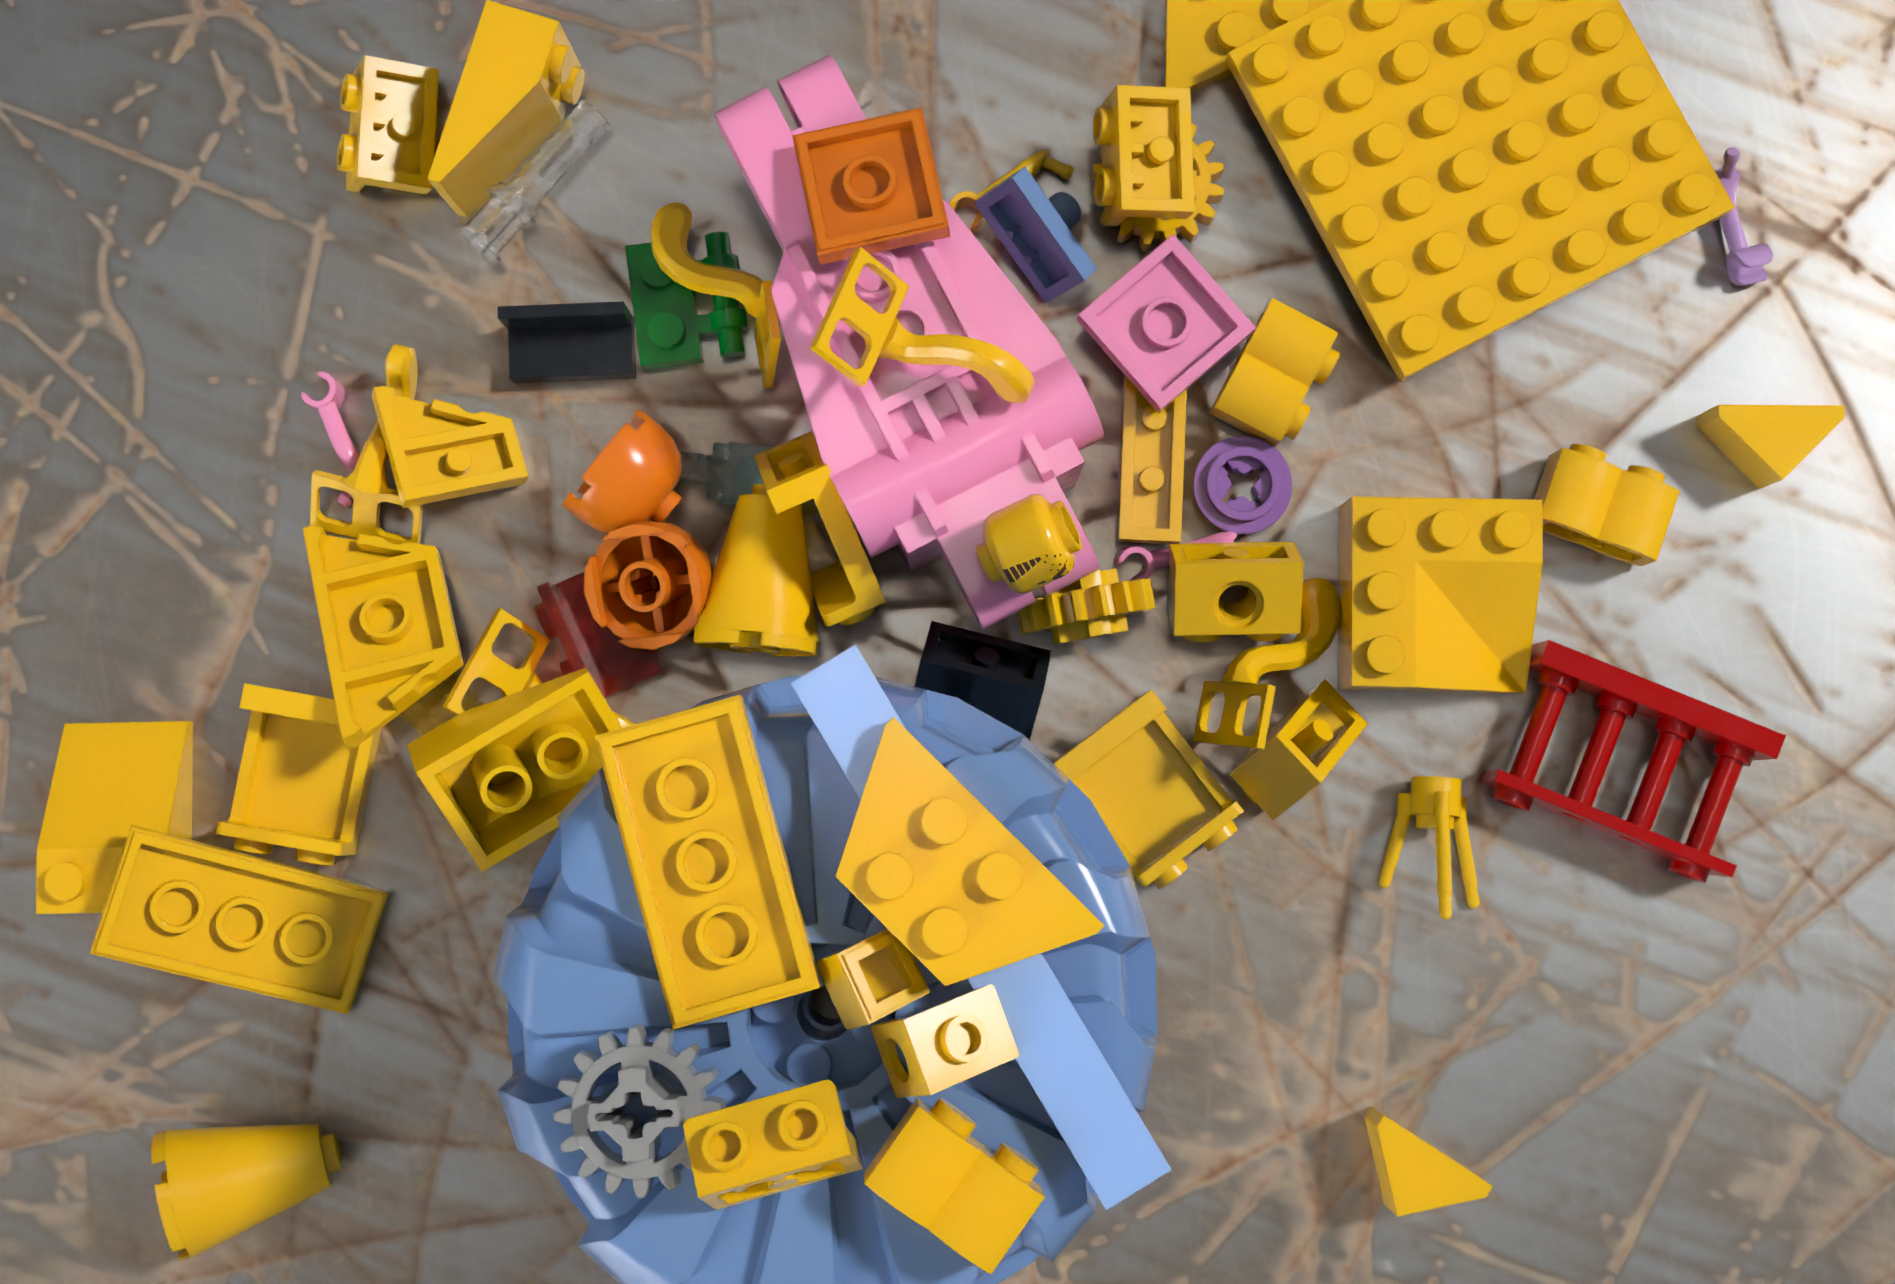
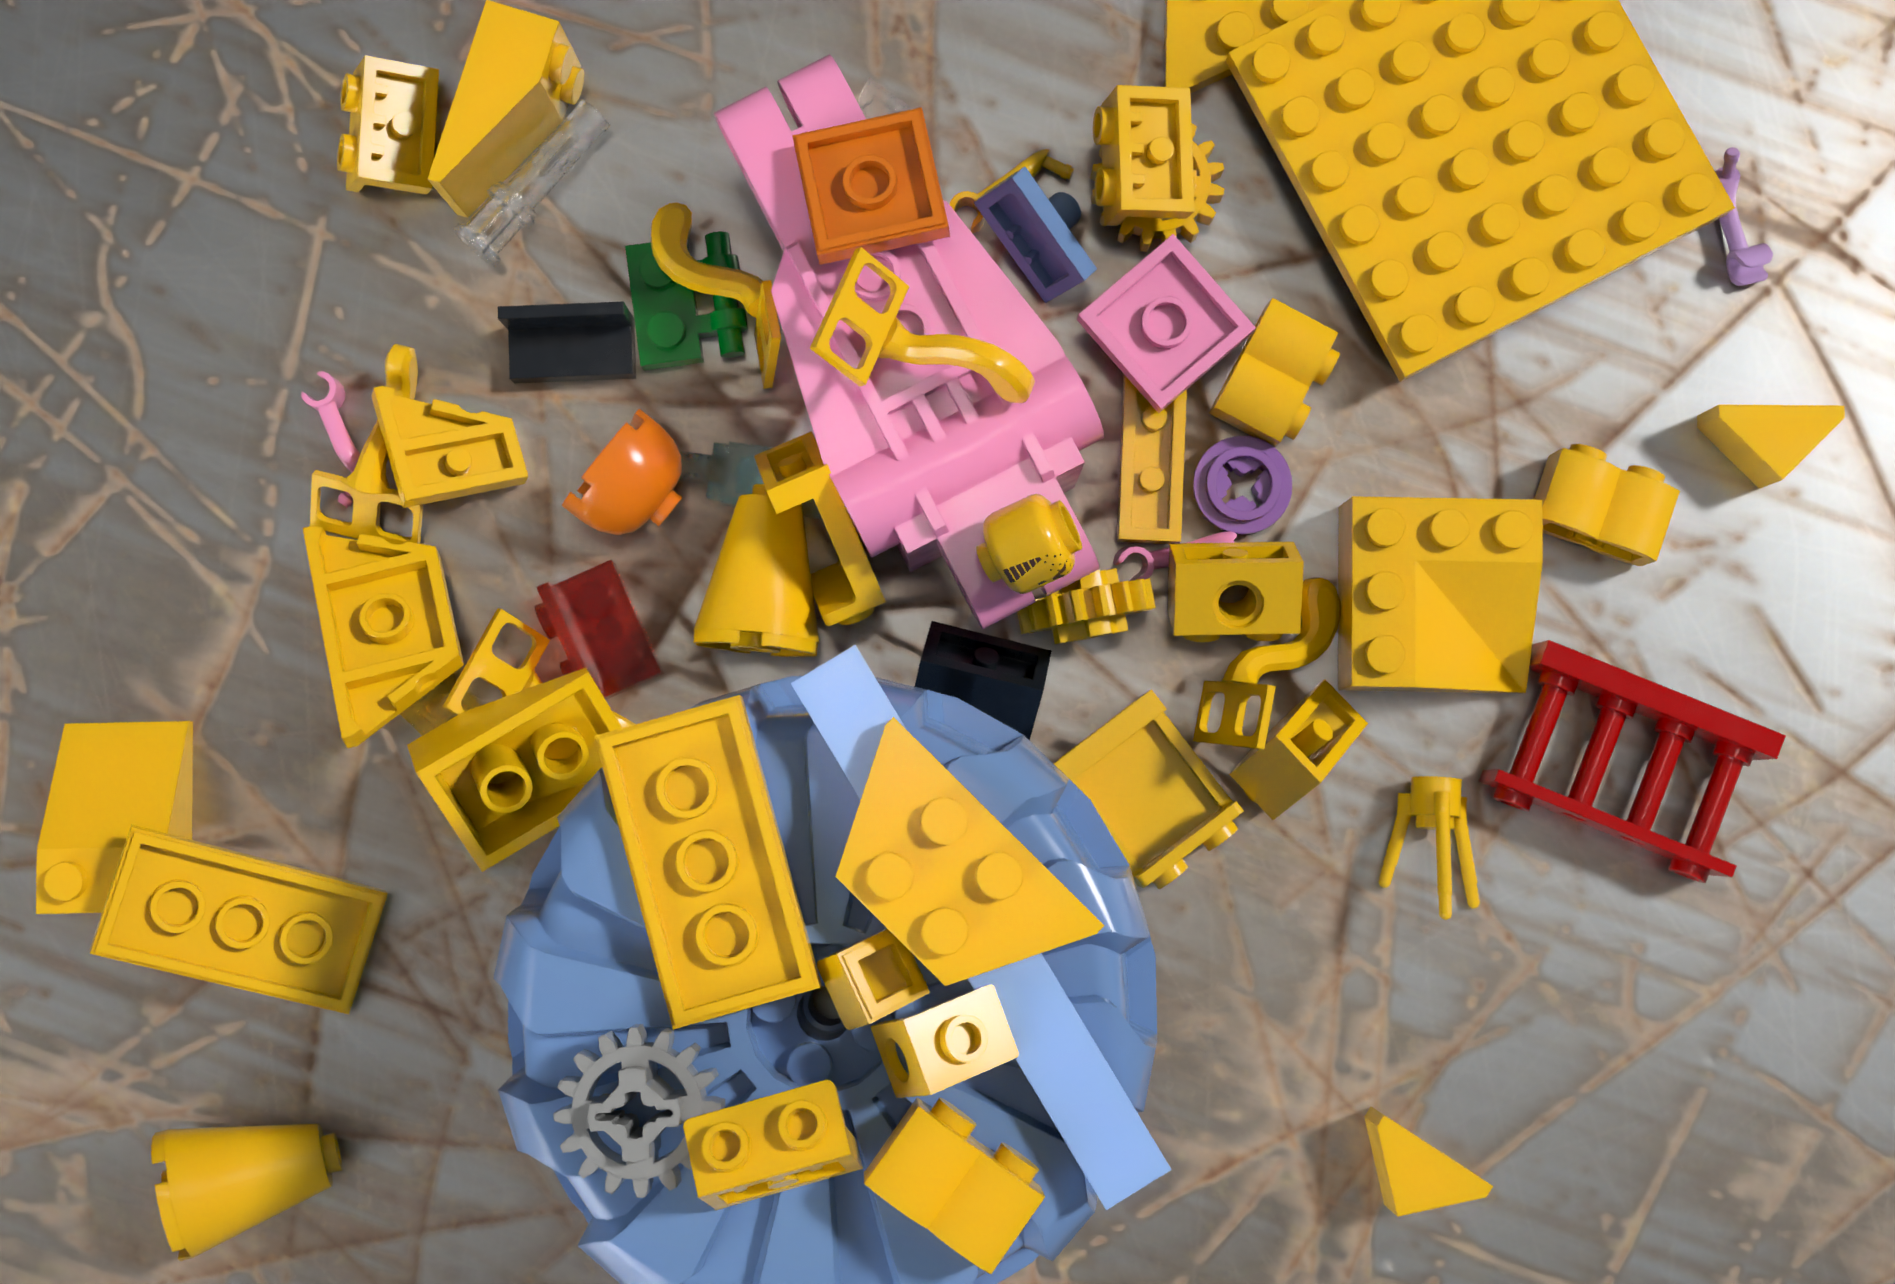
(298, 779): yellow panel -> none
(648, 583): orange cylinder -> none

